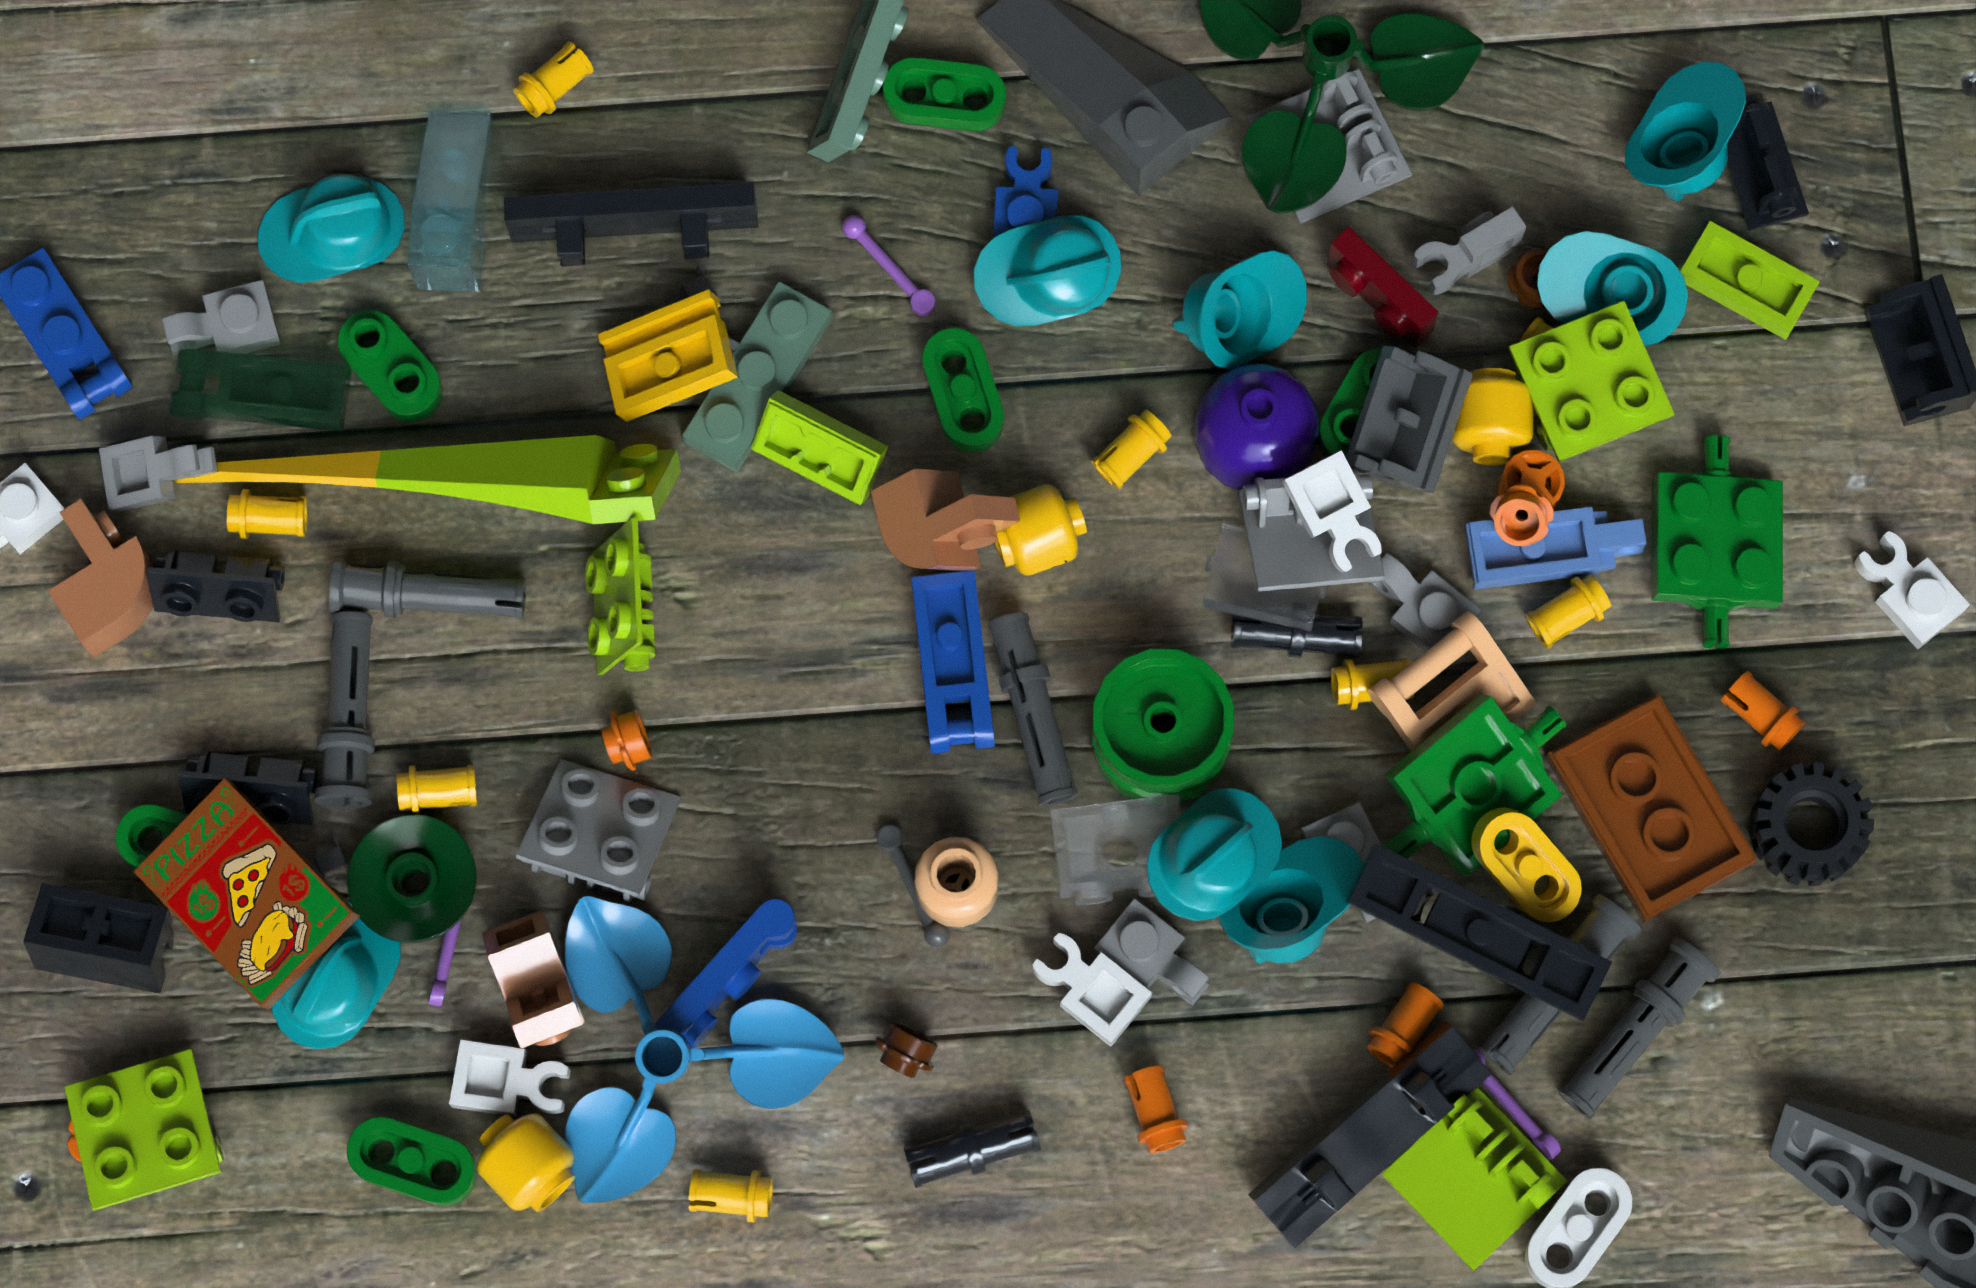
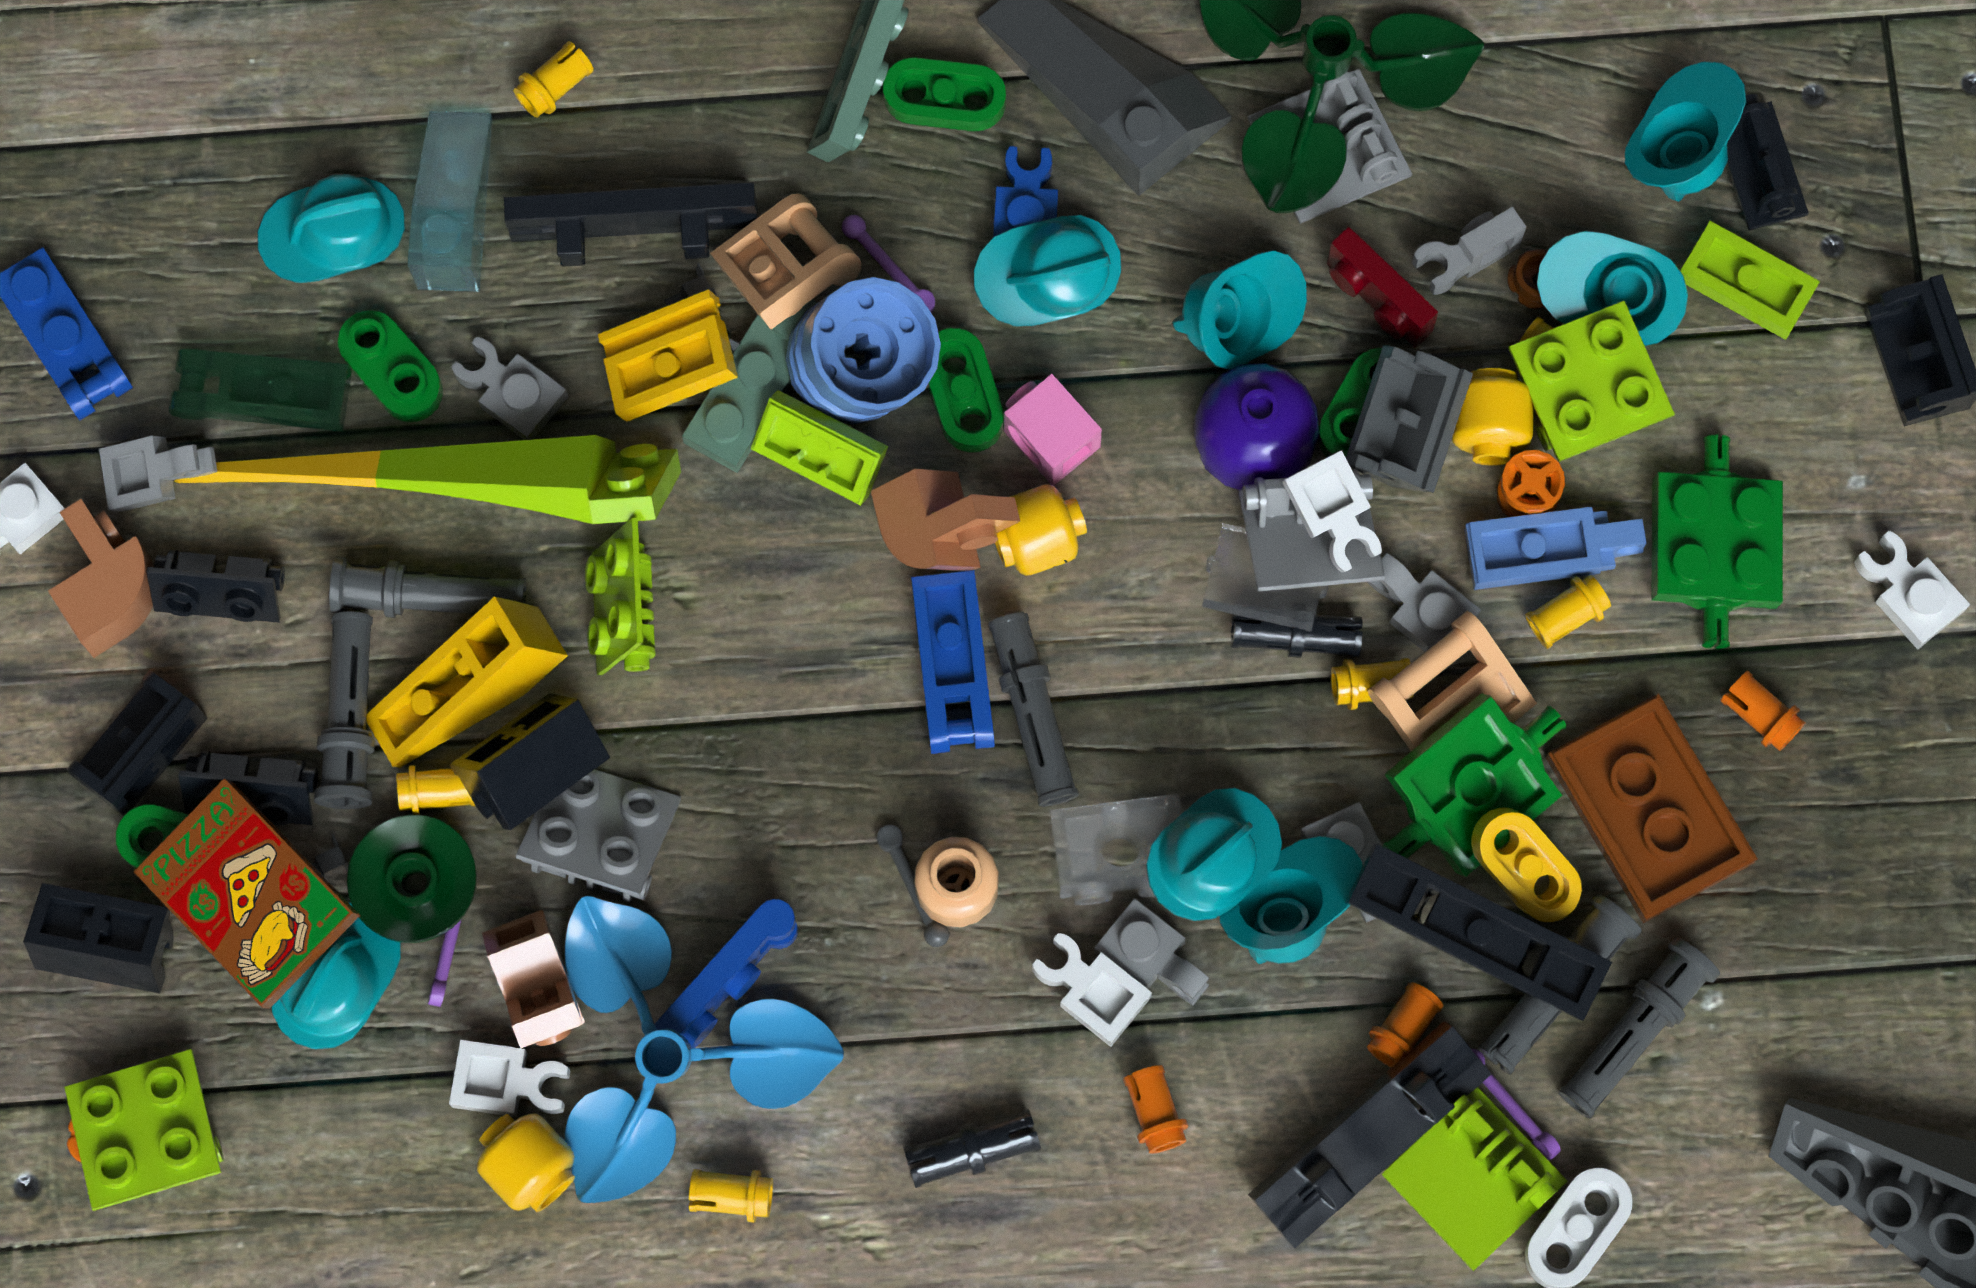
(139, 744): none -> black hinge
(234, 321): light grey plate -> none
(266, 514): yellow pin -> none
(413, 1162): green plate -> none
(466, 679): none -> yellow slope
(515, 394): none -> light grey plate
(531, 760): none -> black hinge
(627, 739): orange plate -> none
(770, 273): none -> light nougat plate
(882, 324): none -> medium blue wheel
(906, 1050): reddish brown plate -> none
(1051, 428): none -> bright pink brick
(1132, 448): yellow pin -> none
(1147, 693): green wheel -> none
(1516, 530): orange plate -> none
(1829, 790): black tyre -> none

